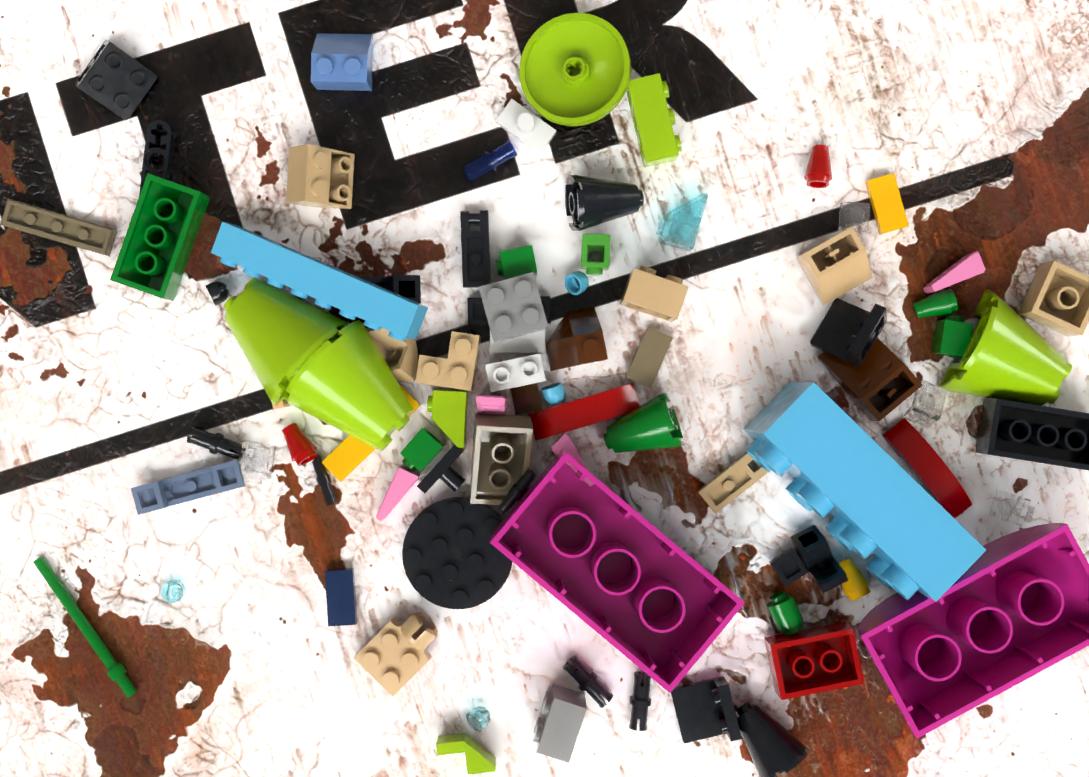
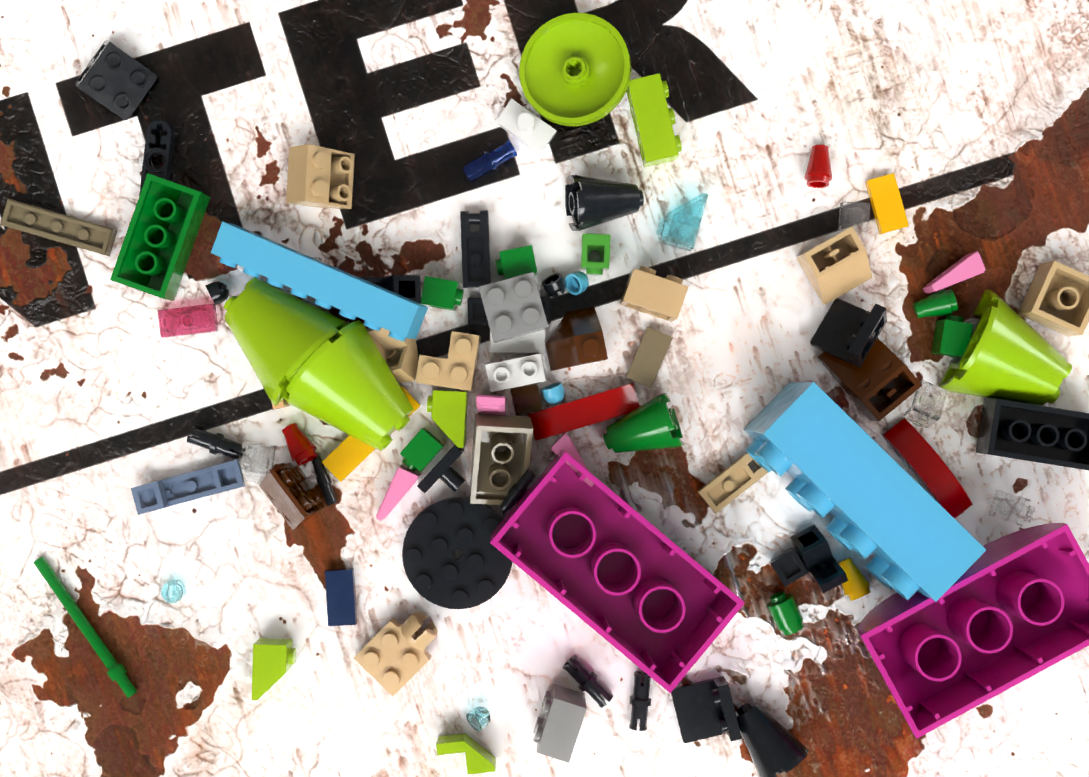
(188, 320): none -> clear pink plate
(270, 662): none -> lime slope
(291, 494): none -> reddish brown slope
(342, 62): medium blue slope -> none
(441, 293): none -> green brick
(554, 284): none -> black hinge
(814, 660): red brick -> none

